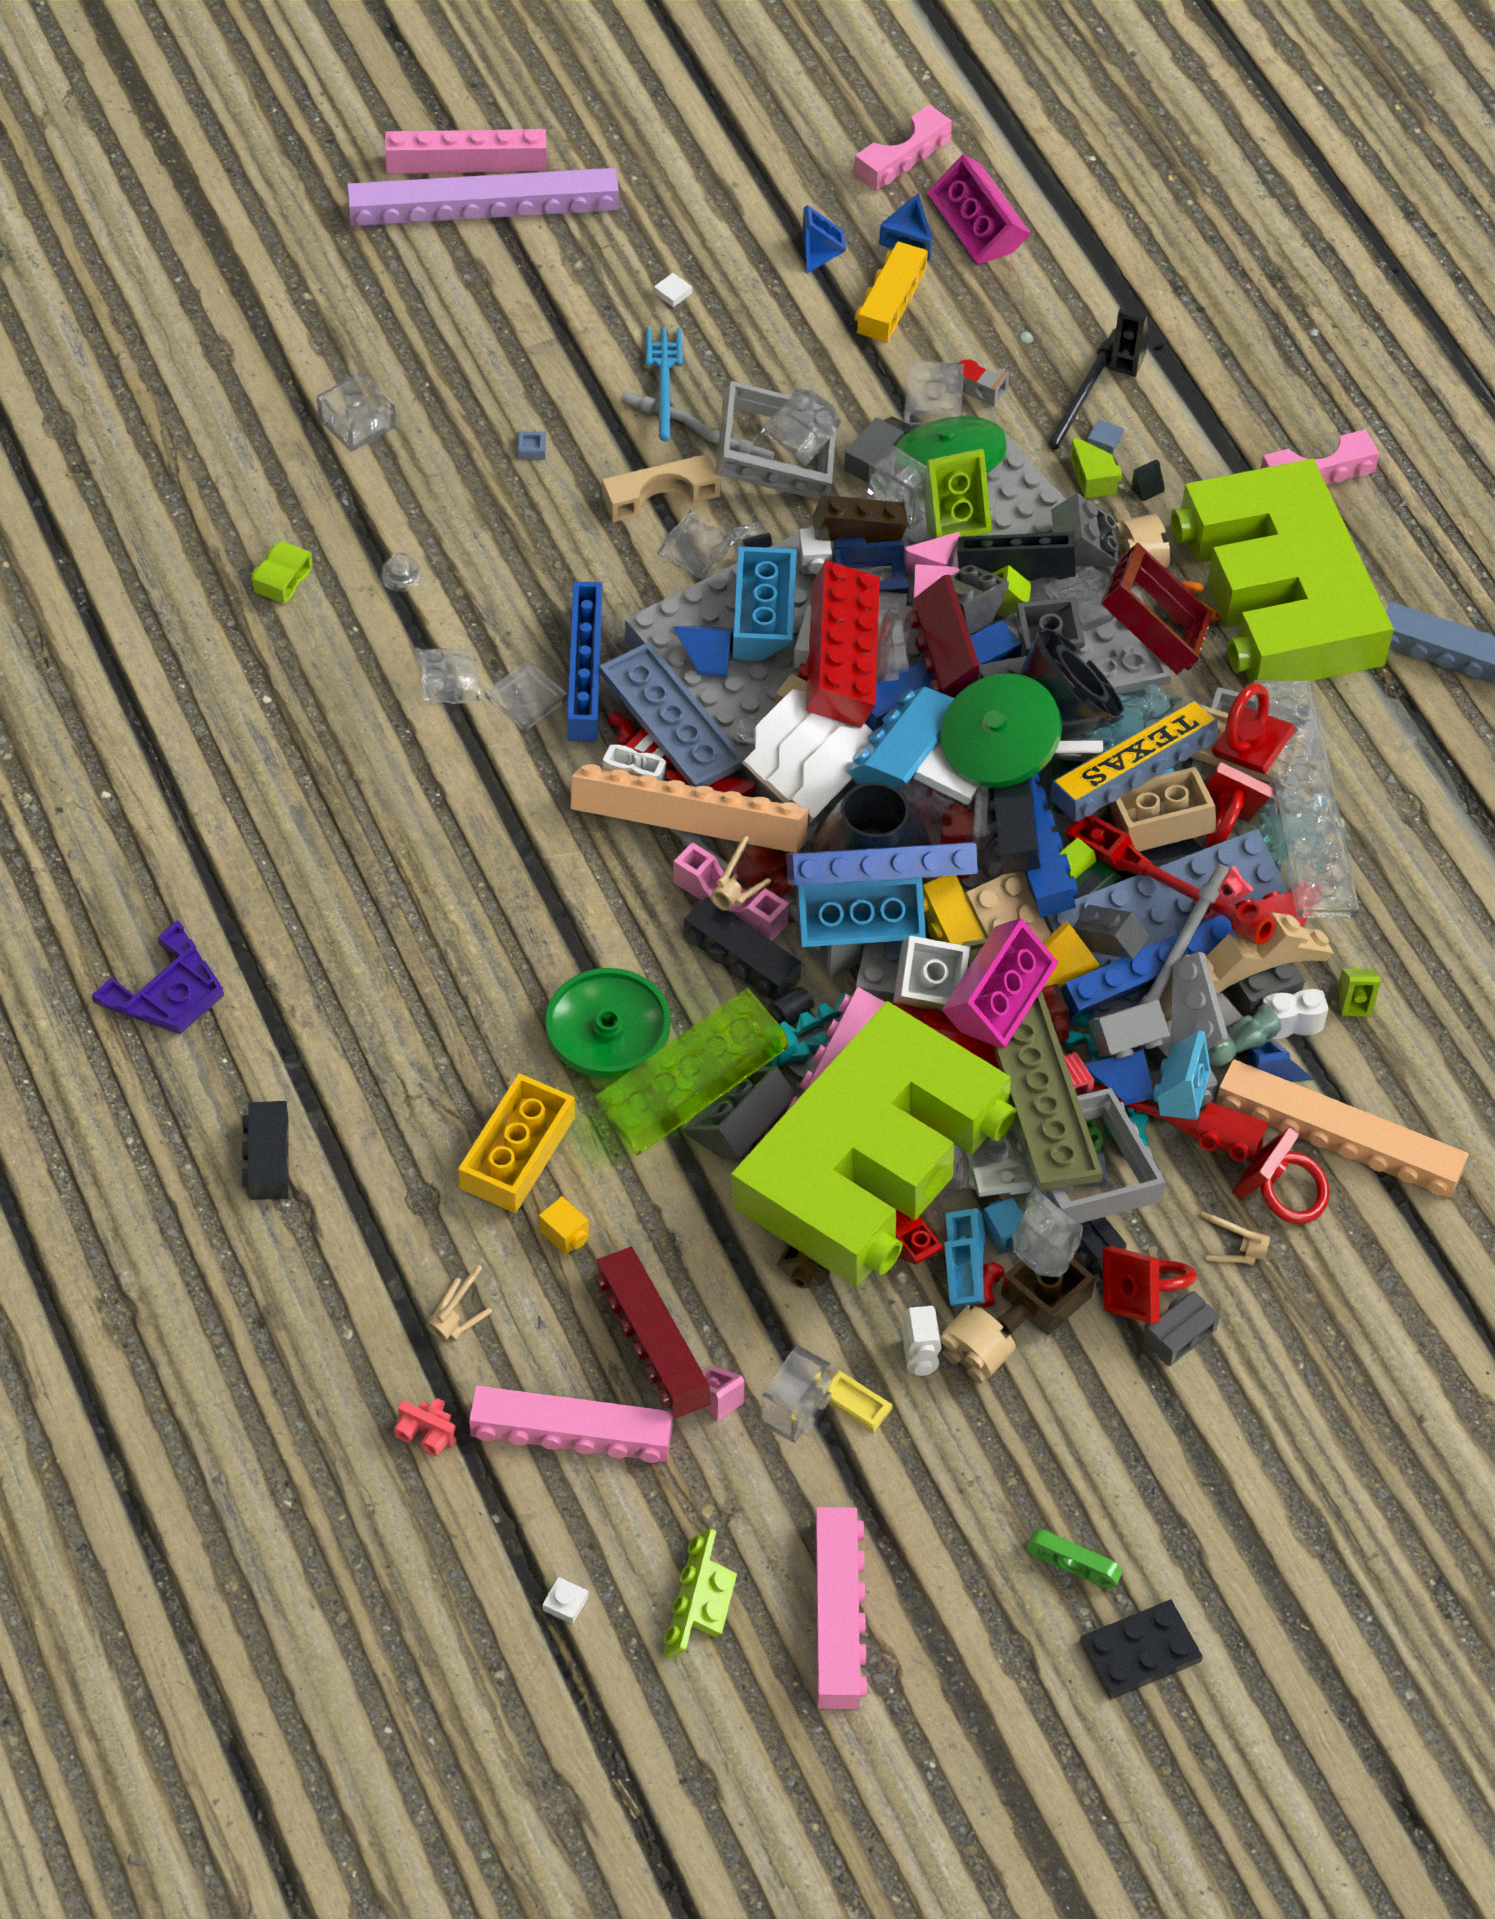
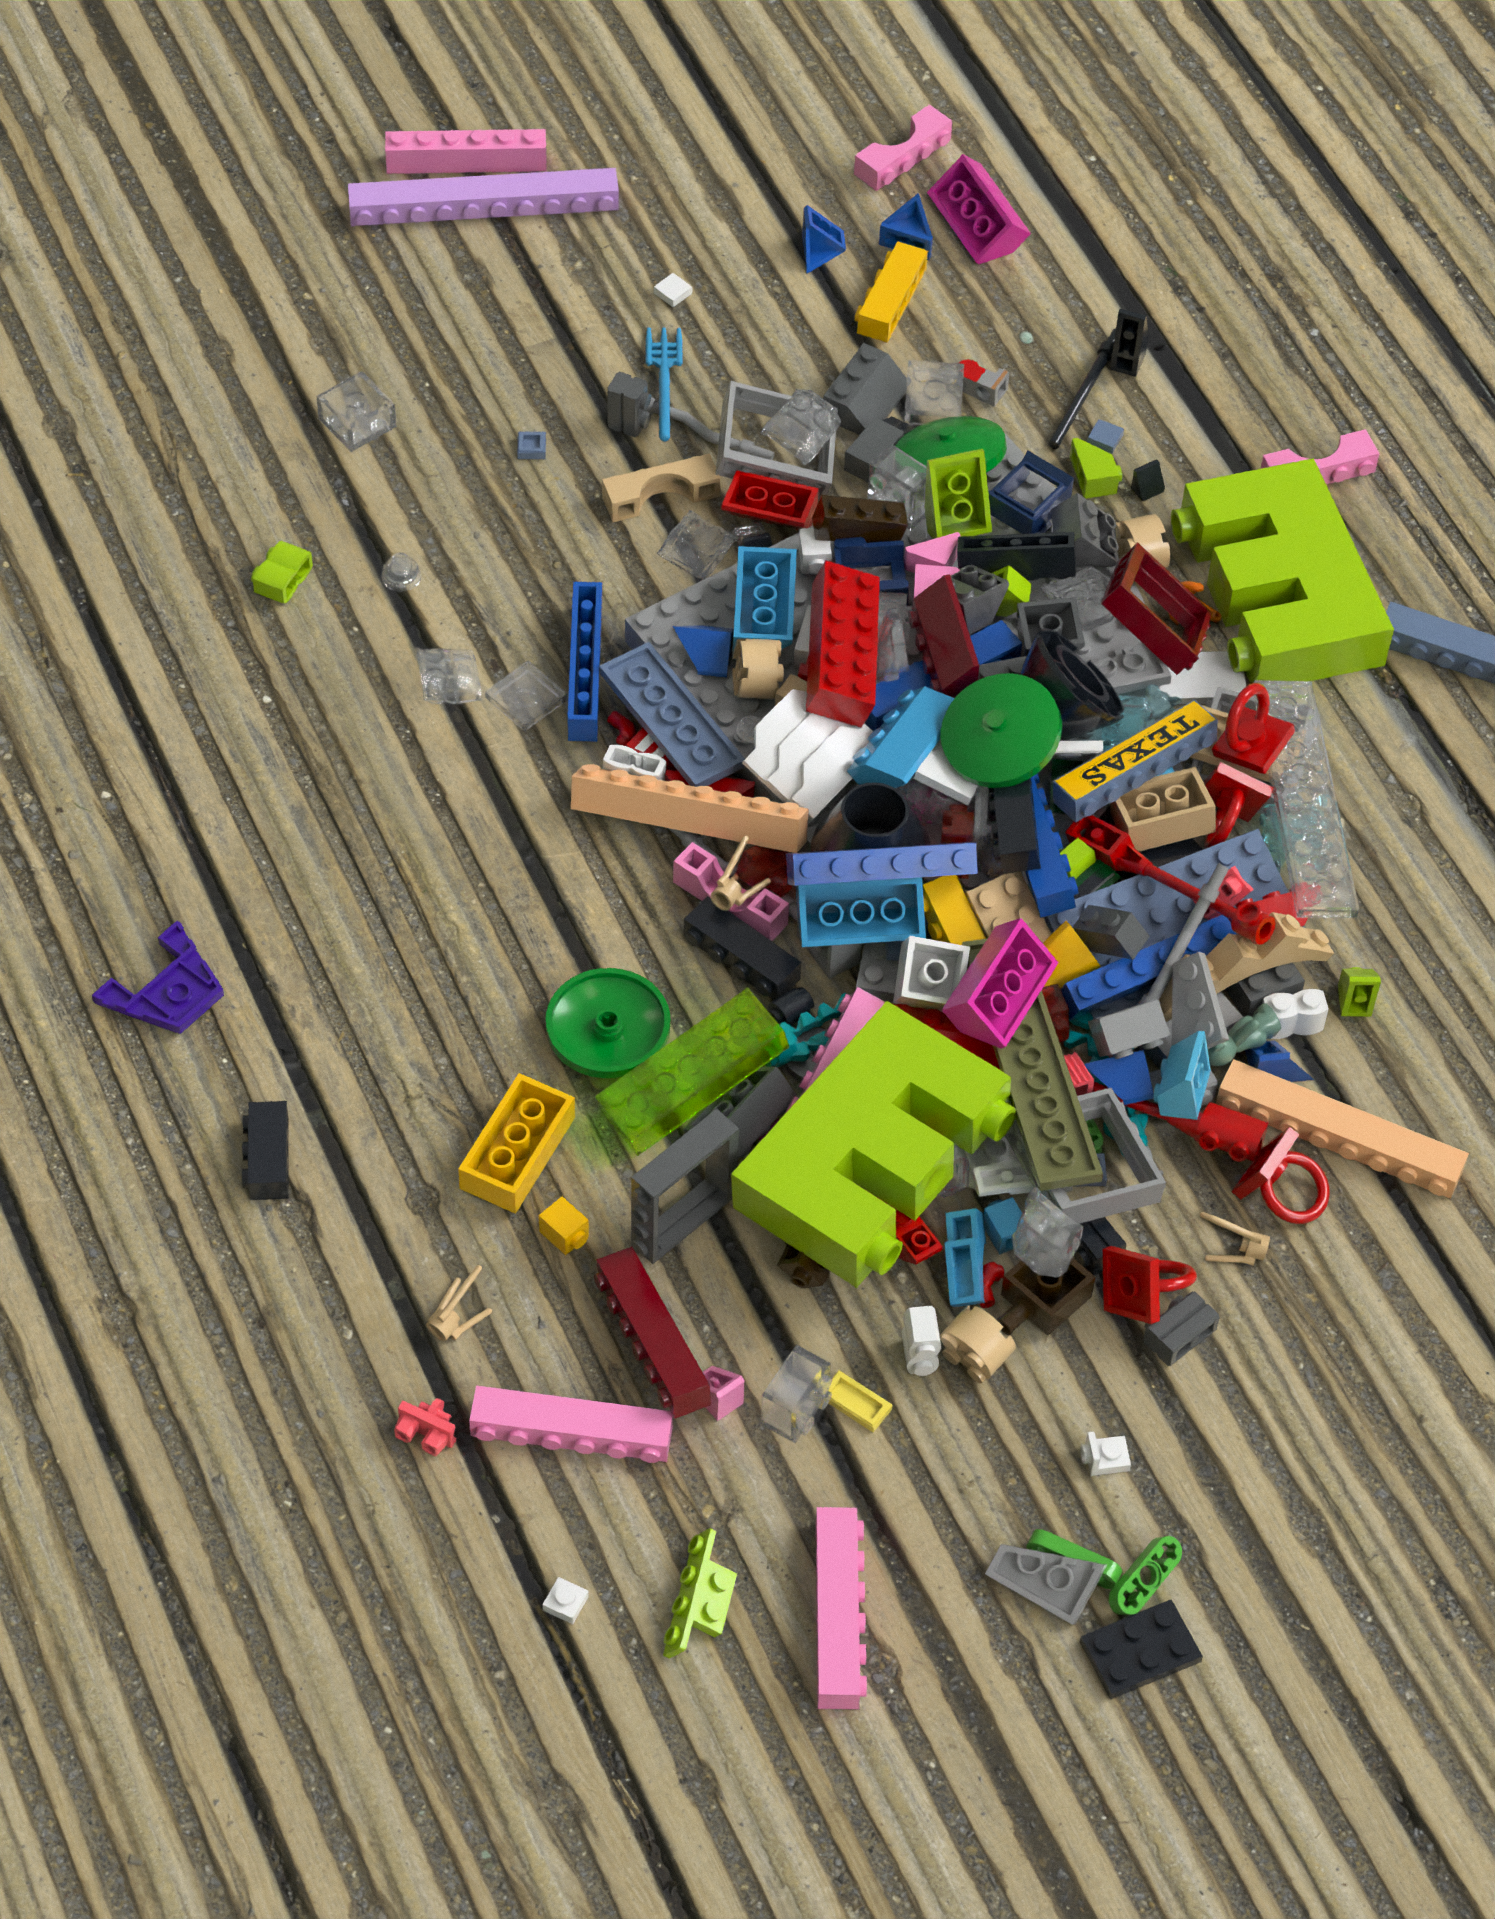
(628, 404): none -> dark grey brick
(710, 1139): none -> dark grey window
(757, 668): none -> tan brick
(771, 500): none -> red slope
(866, 389): none -> dark grey slope
(1019, 516): none -> dark blue piece
(1047, 1579): none -> light grey wing
(1105, 1454): none -> white bracket
(1131, 1578): none -> bright green beam
(1203, 678): none -> white tile

